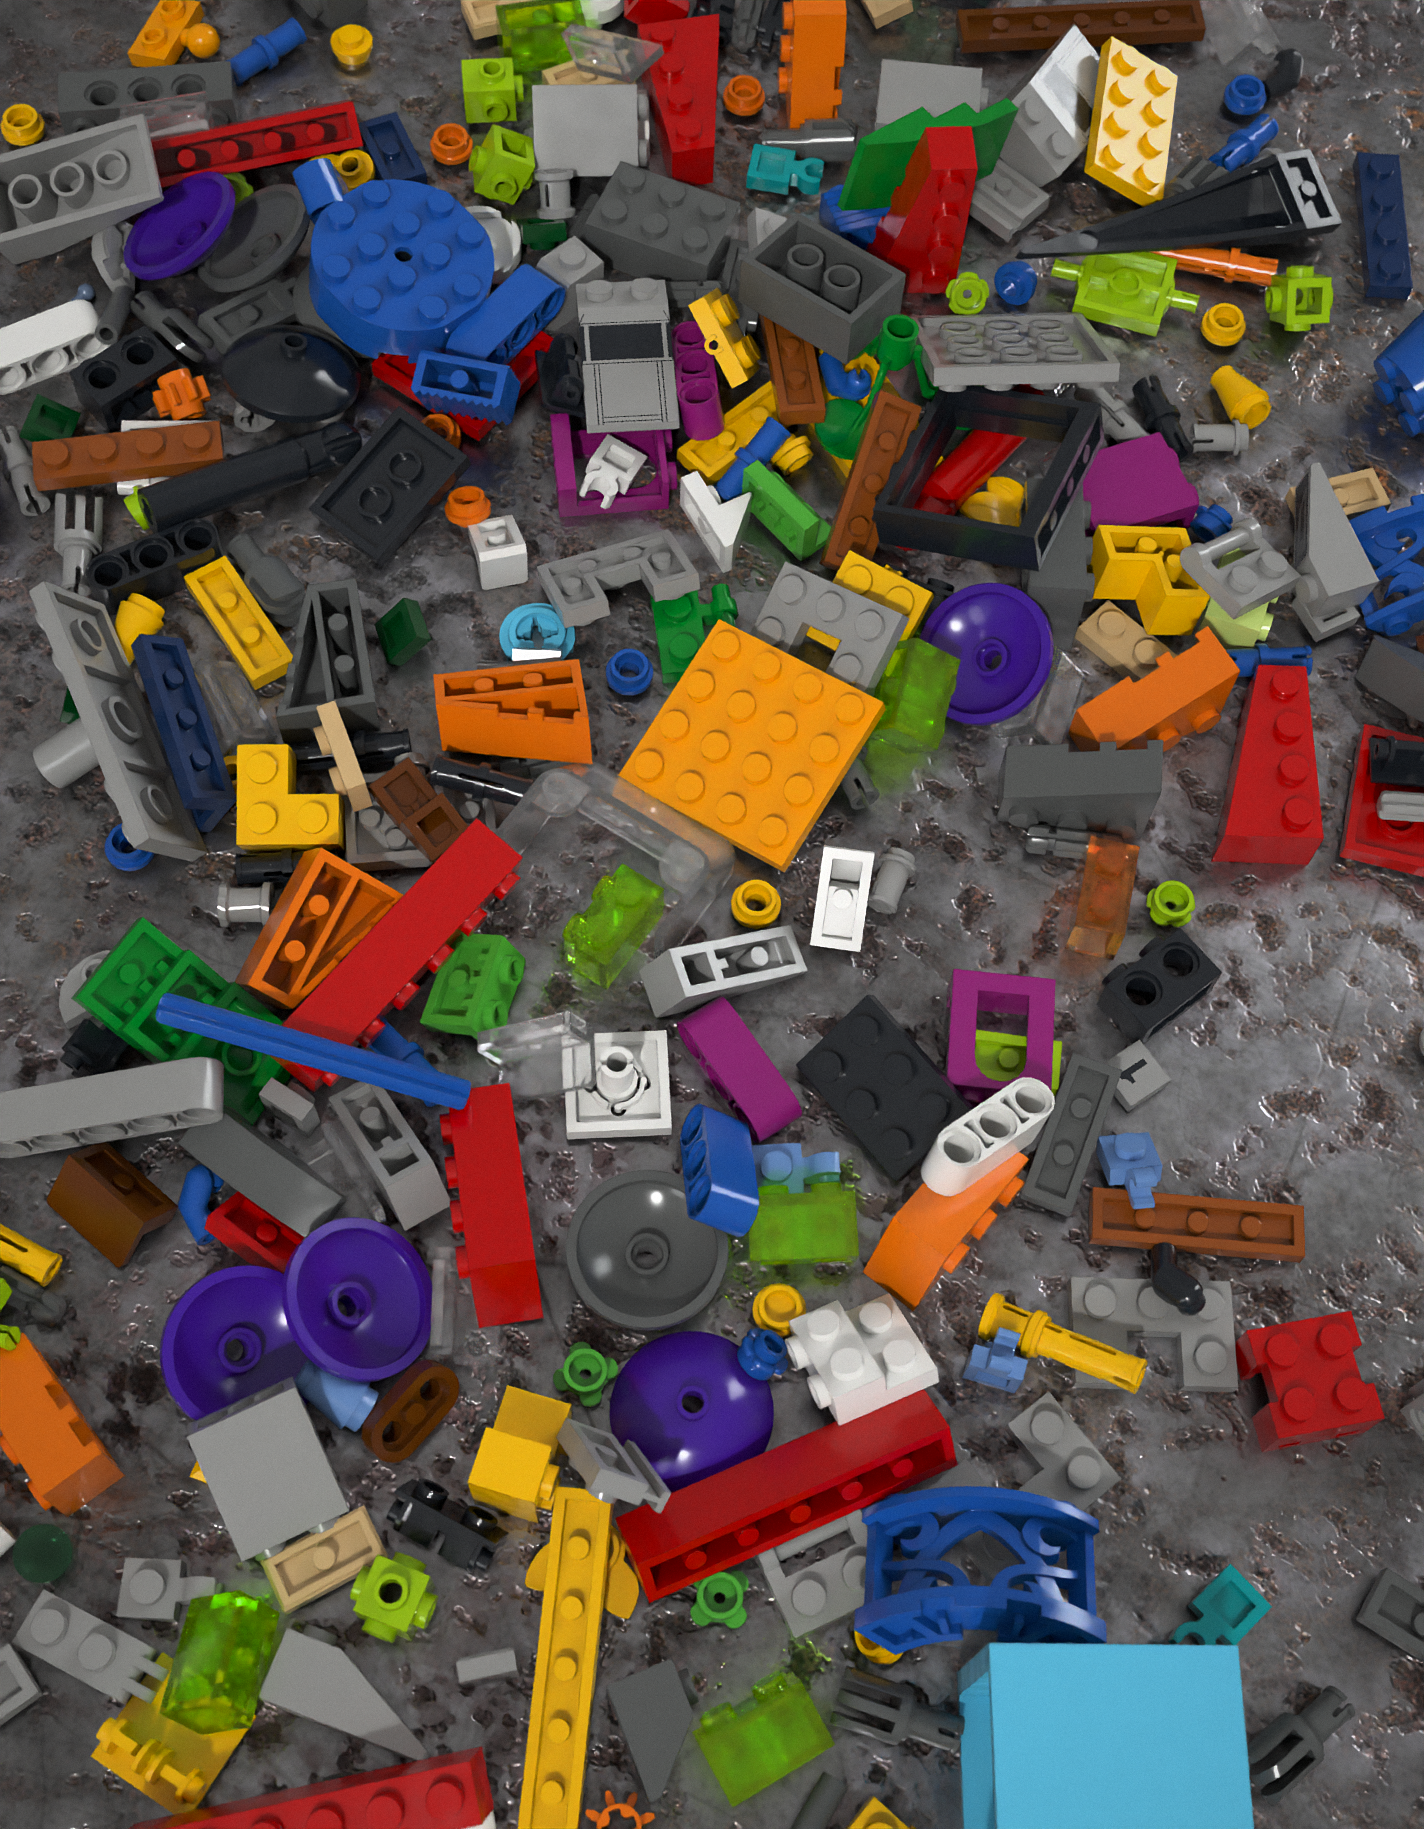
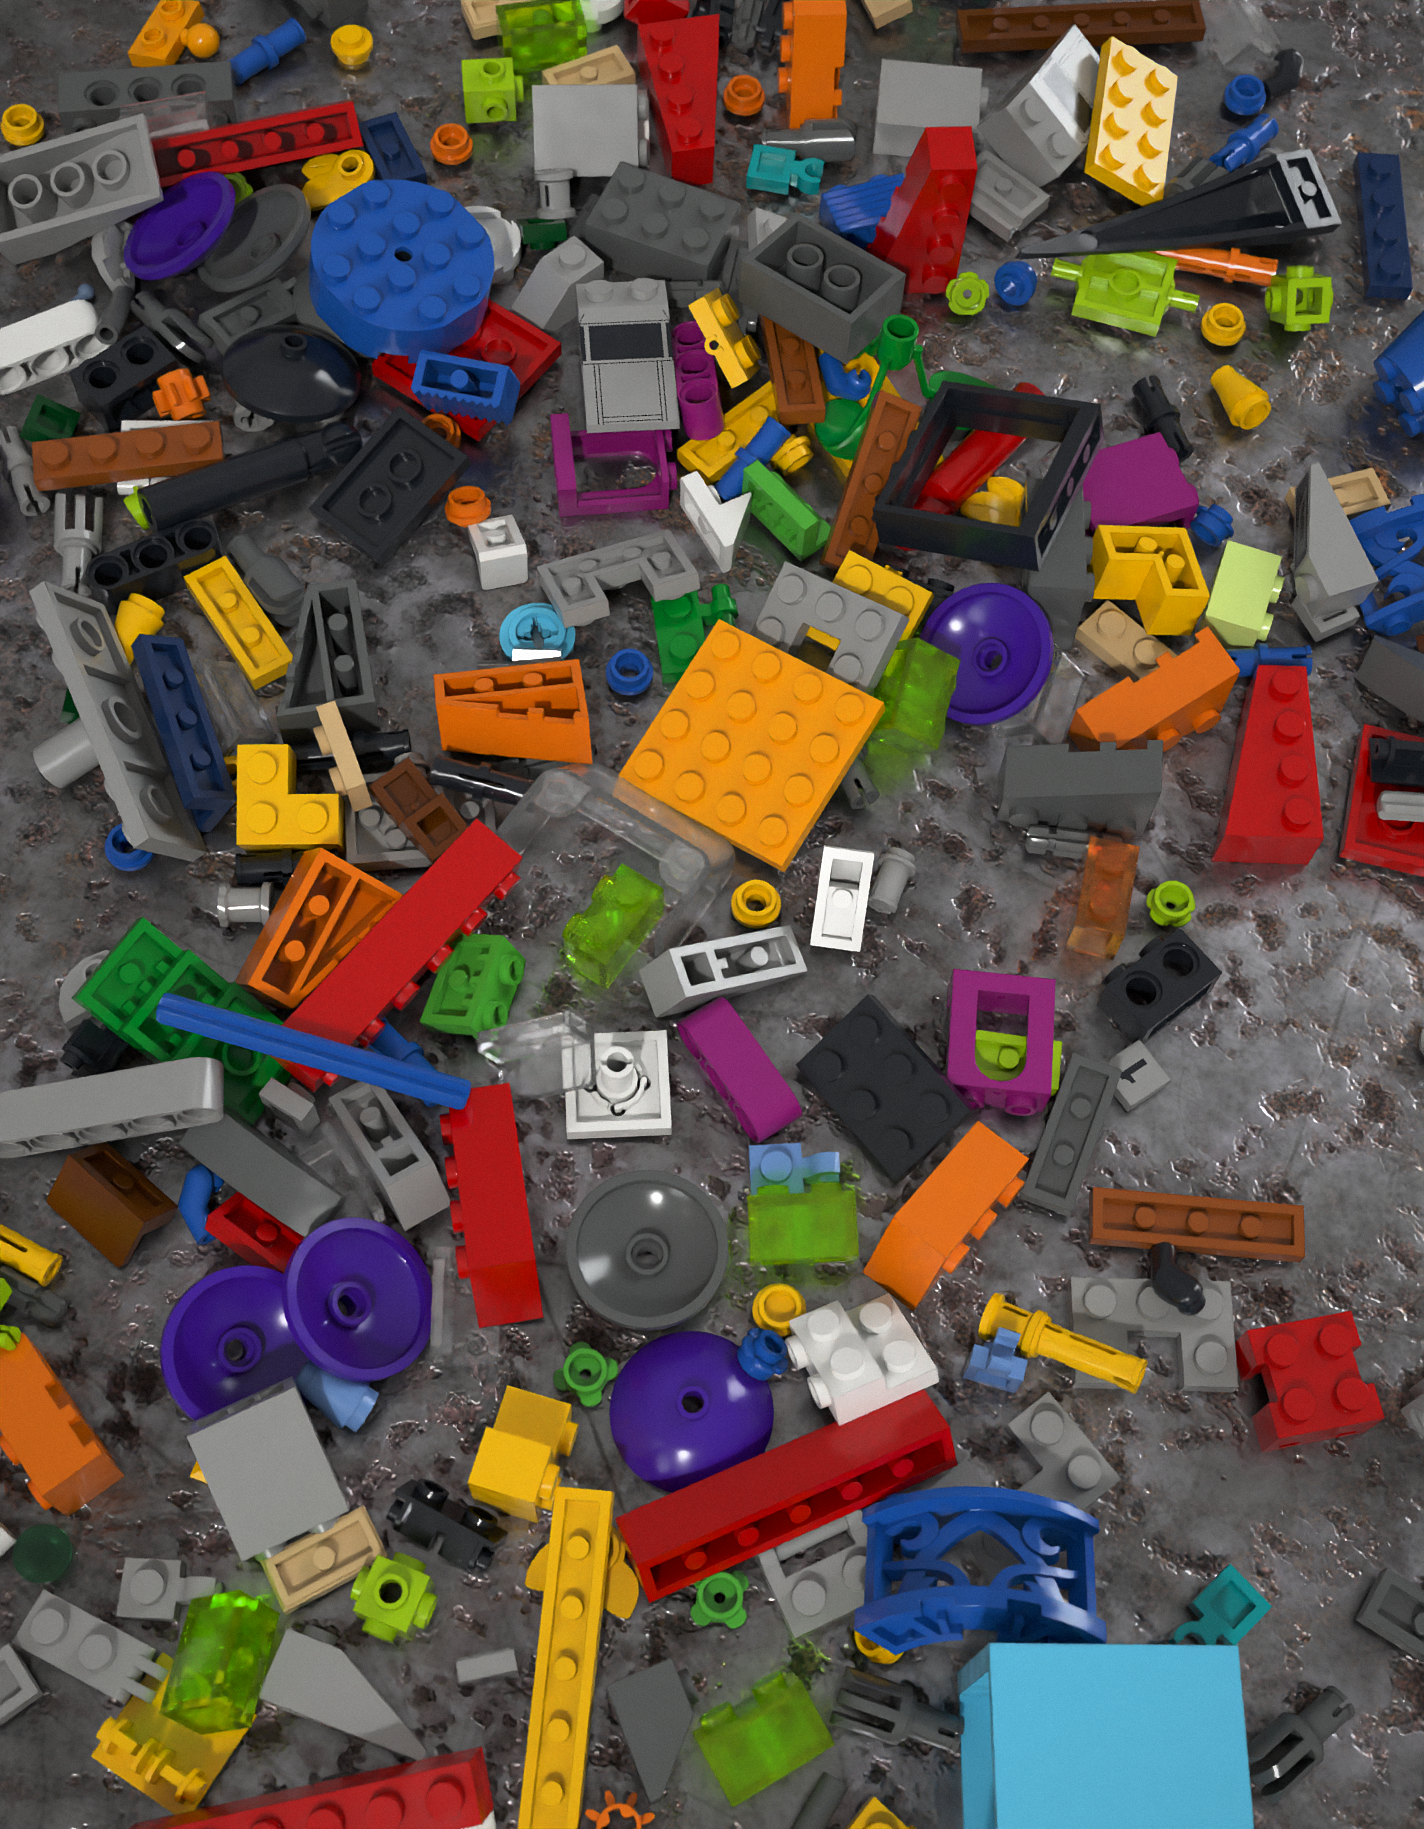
(319, 185): blue beam -> none
(402, 632): dark green plate -> none
(411, 1412): reddish brown plate -> none
(503, 165): lime brick -> none
(508, 318): blue beam -> none
(560, 377): black hinge -> none
(609, 1468): light grey plate -> none
(610, 53): clear panel -> none
(612, 469): white plate -> none
(719, 1171): blue beam -> none
(884, 154): green slope -> none
(987, 1136): white beam -> none
(1014, 350): light grey plate -> none
(1117, 409): light grey pin -> none
(1131, 1162): medium blue plate -> none
(1220, 437): light grey pin -> none
(1247, 581): light grey plate -> none

